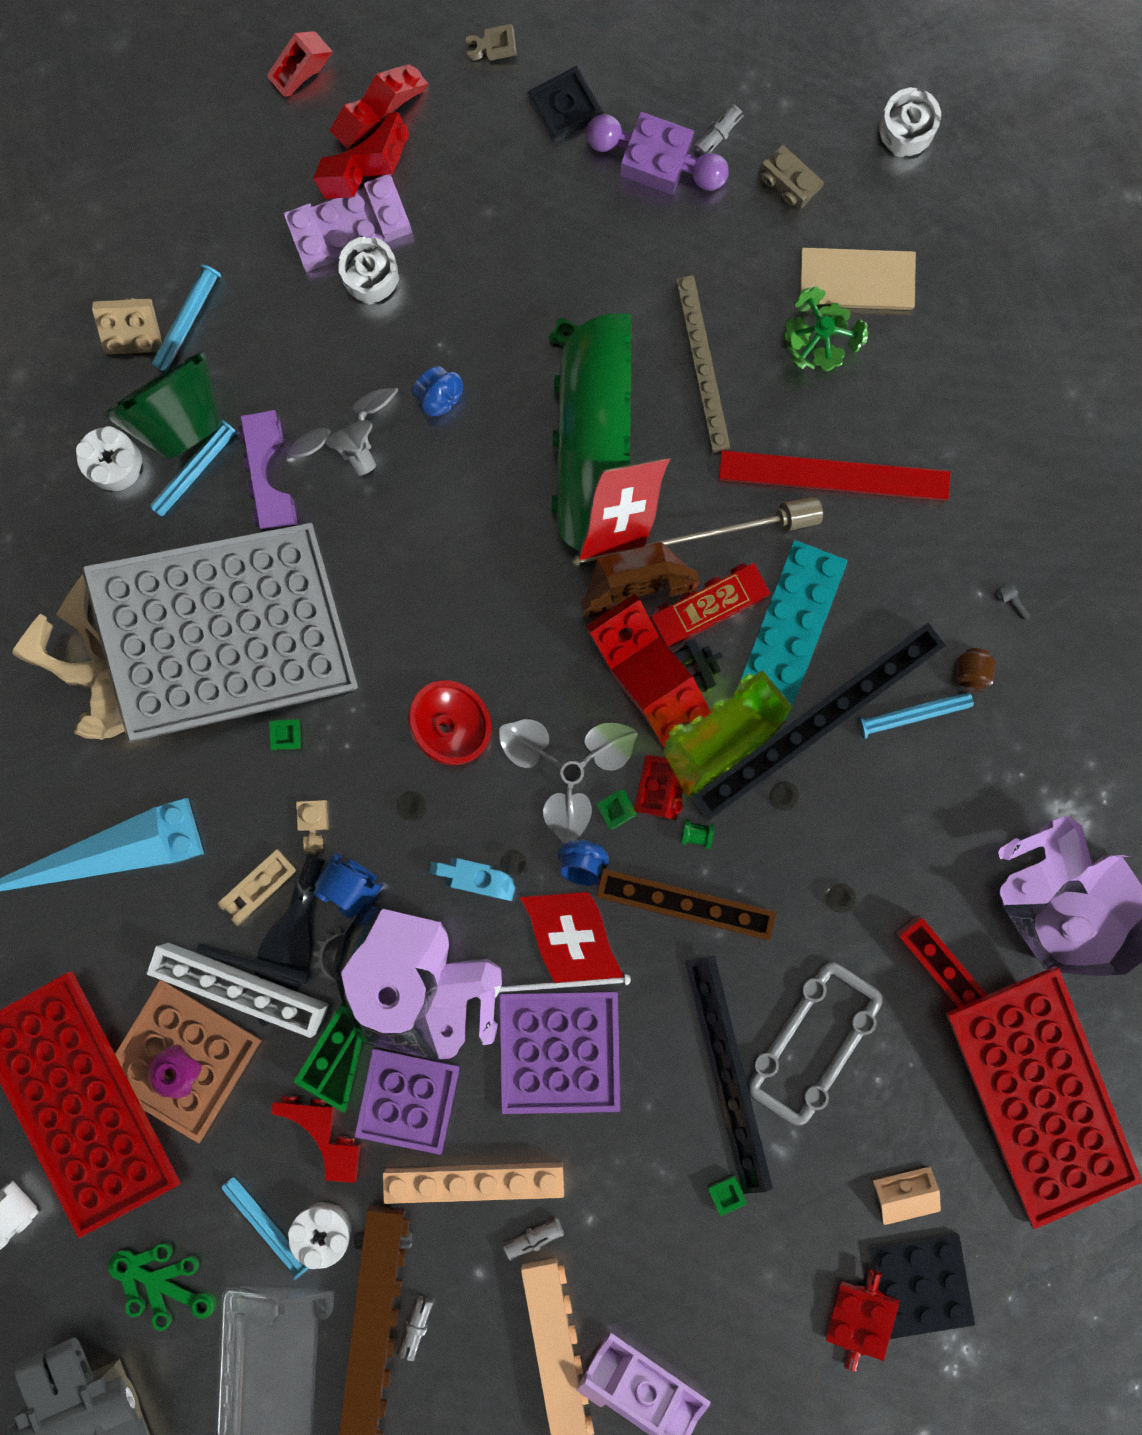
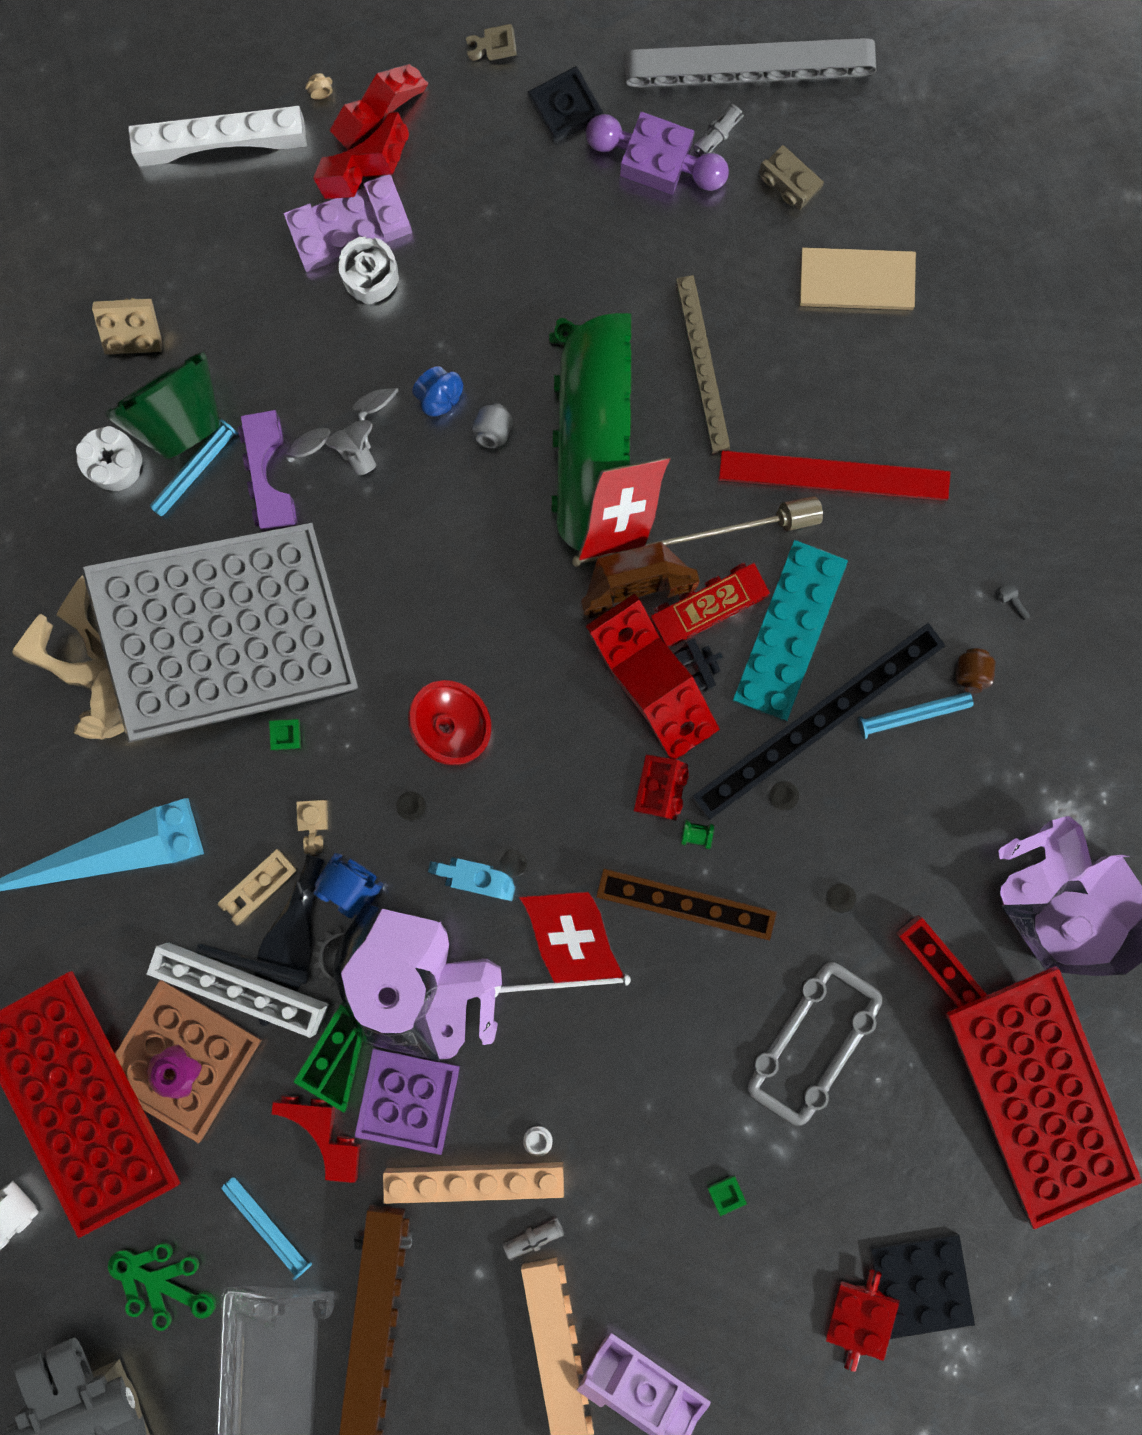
(173, 139): none -> white arch
(185, 318): medium azure axle -> none
(298, 61): red arch -> none
(317, 1252): white brick -> none
(319, 86): none -> tan plate
(414, 1328): light grey pin -> none
(492, 425): none -> light grey head
(537, 1141): none -> white plate
(559, 1052): medium lavender plate -> none
(568, 813): light grey plant -> none
(582, 861): blue piece -> none
(616, 809): green plate -> none
(728, 734): clear neon green windscreen -> none
(729, 1075): black plate -> none
(750, 62): none -> light grey beam
(829, 323): bright green plant -> none
(907, 1195): light nougat panel -> none
(909, 122): white brick -> none

